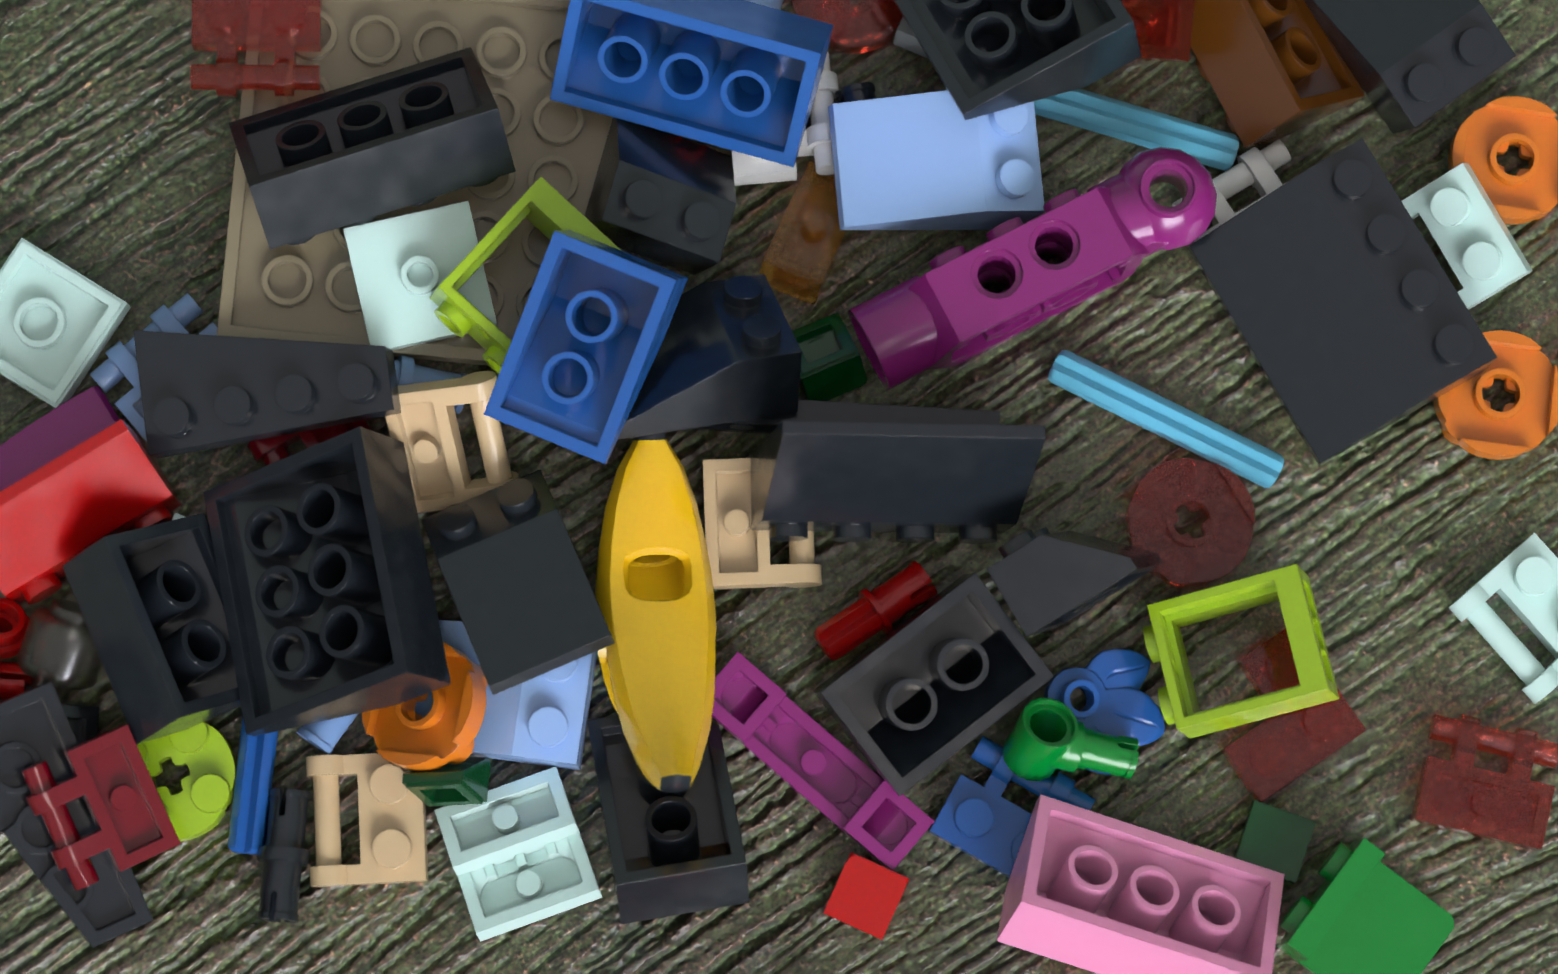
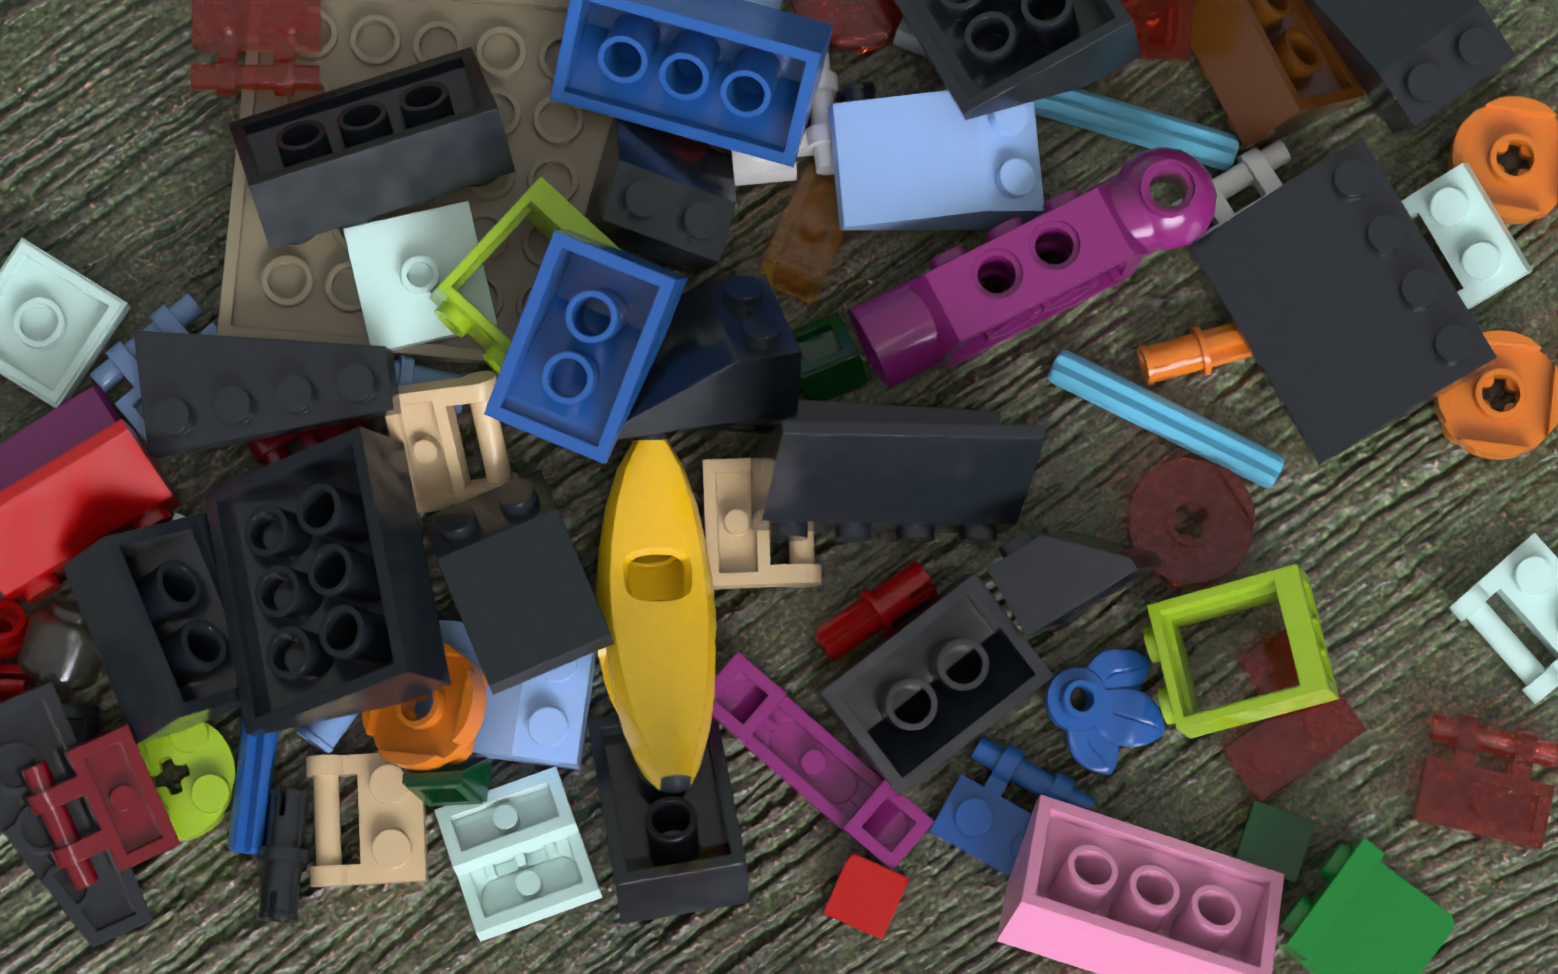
(1053, 739): green pin -> none
(1191, 353): none -> orange axle

